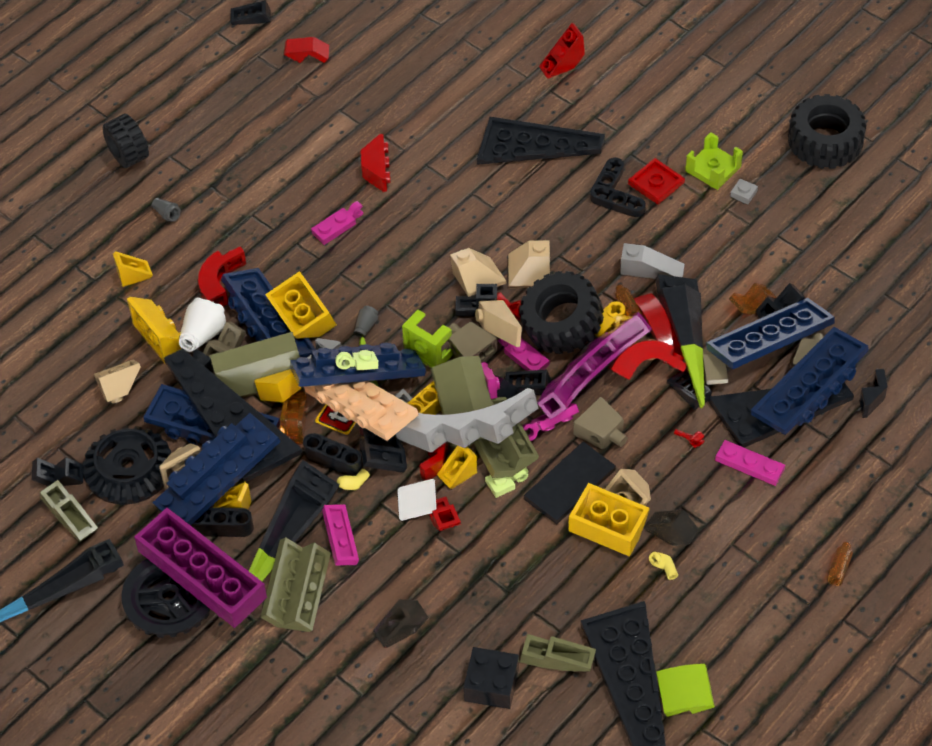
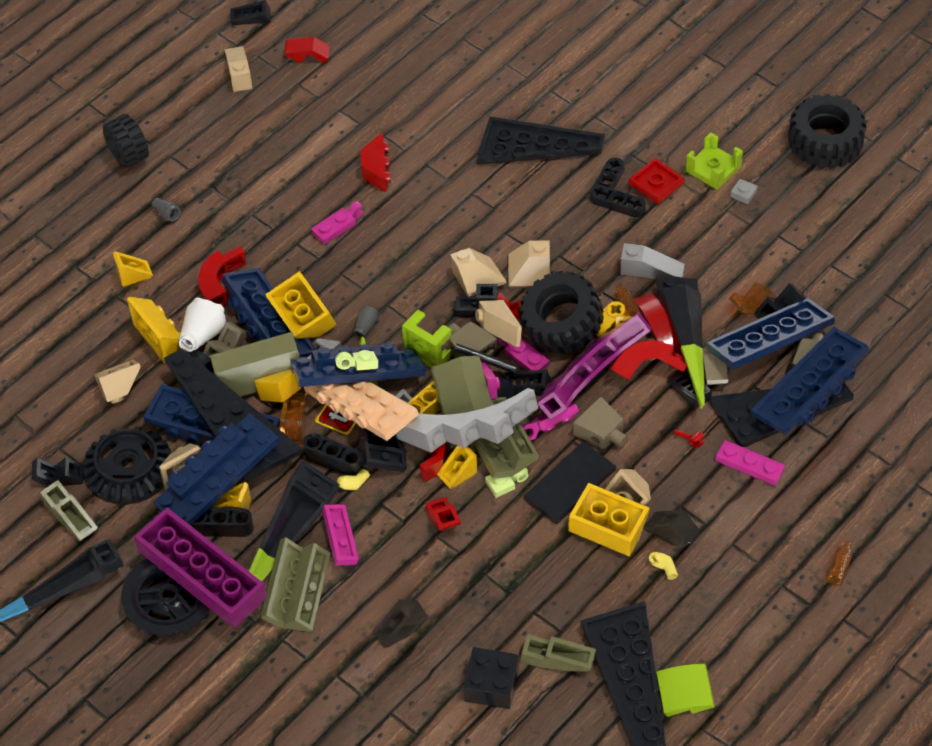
(238, 69): none -> tan slope
(416, 499): white sticker -> none
(485, 358): none -> black bar
(565, 53): red slope -> none
(873, 396): black slope -> none

